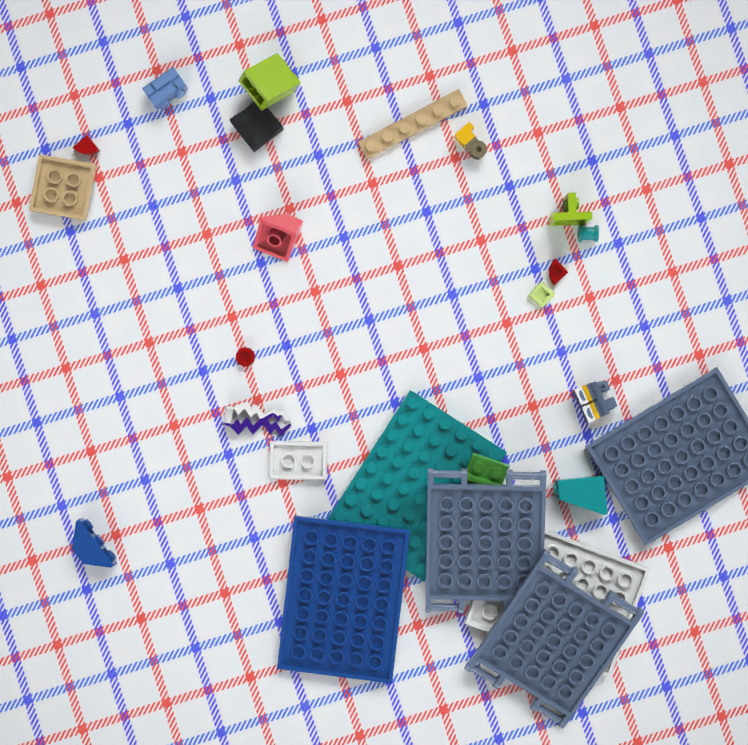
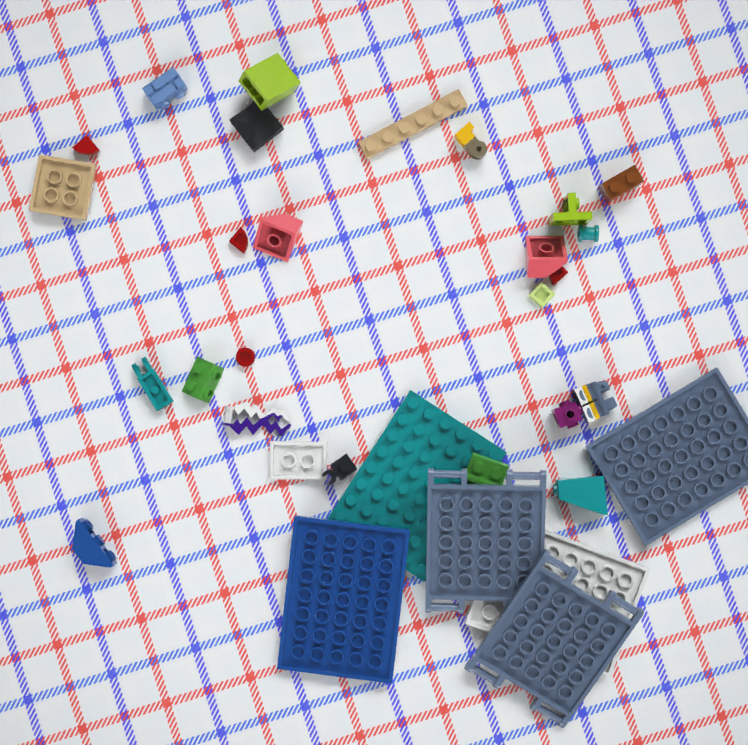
(153, 385): none -> teal hinge
(203, 380): none -> bright green bracket
(240, 240): none -> red tile
(341, 468): none -> black plate
(544, 255): none -> coral slope
(560, 414): none -> magenta brick
(621, 184): none -> dark orange piece

